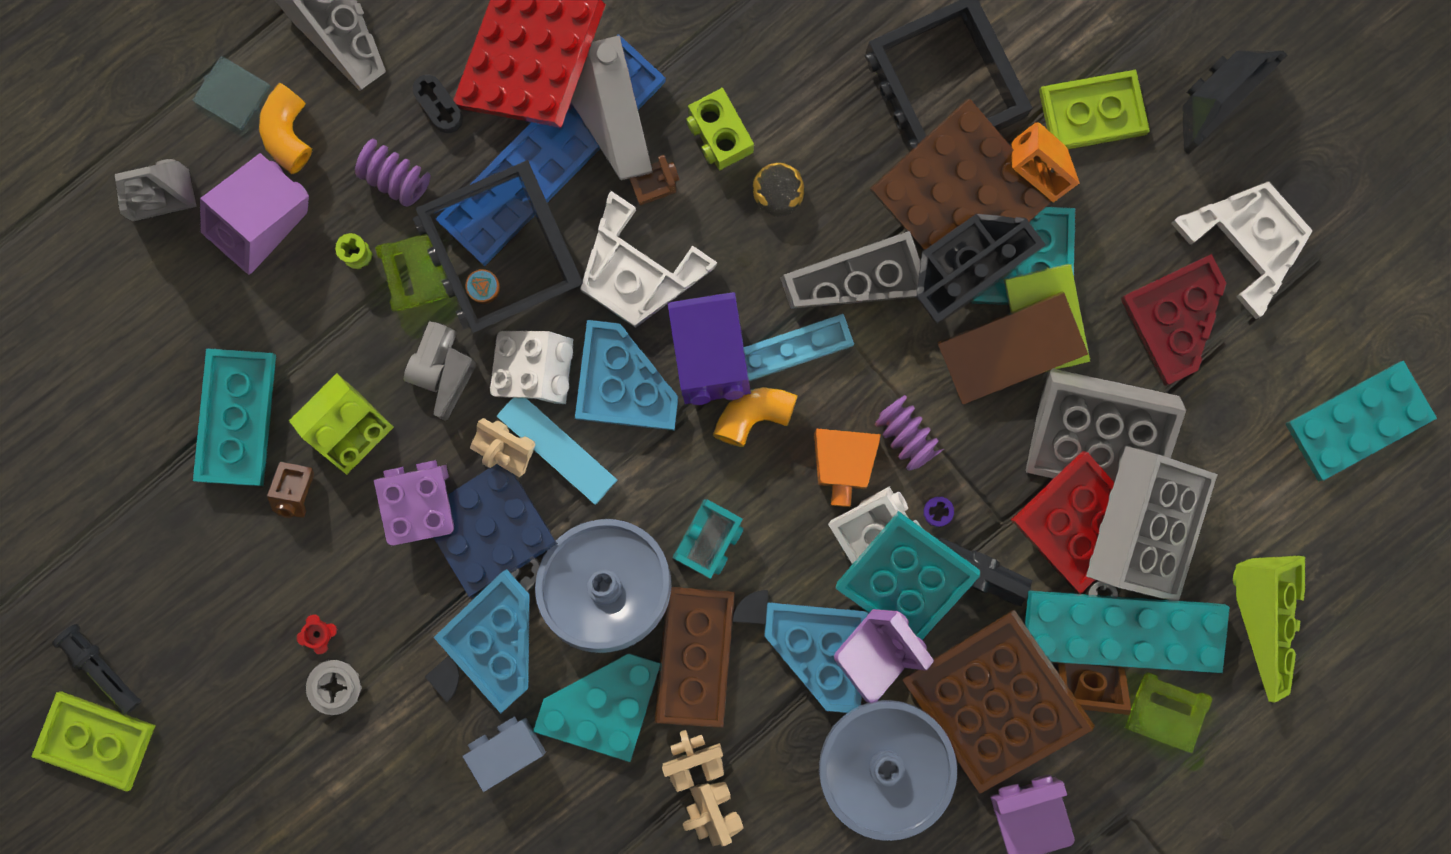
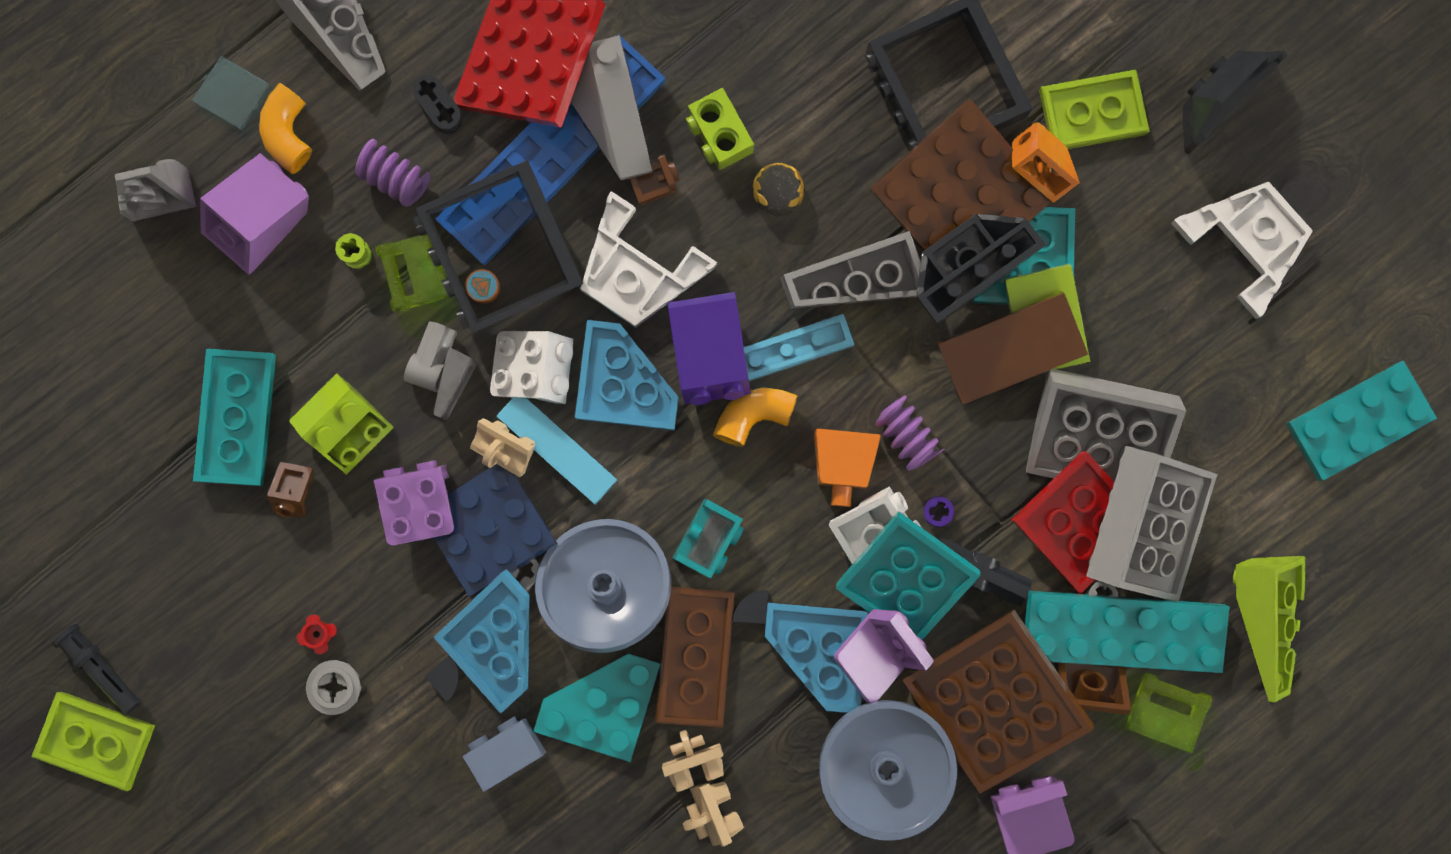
(1177, 316): dark red plate -> none

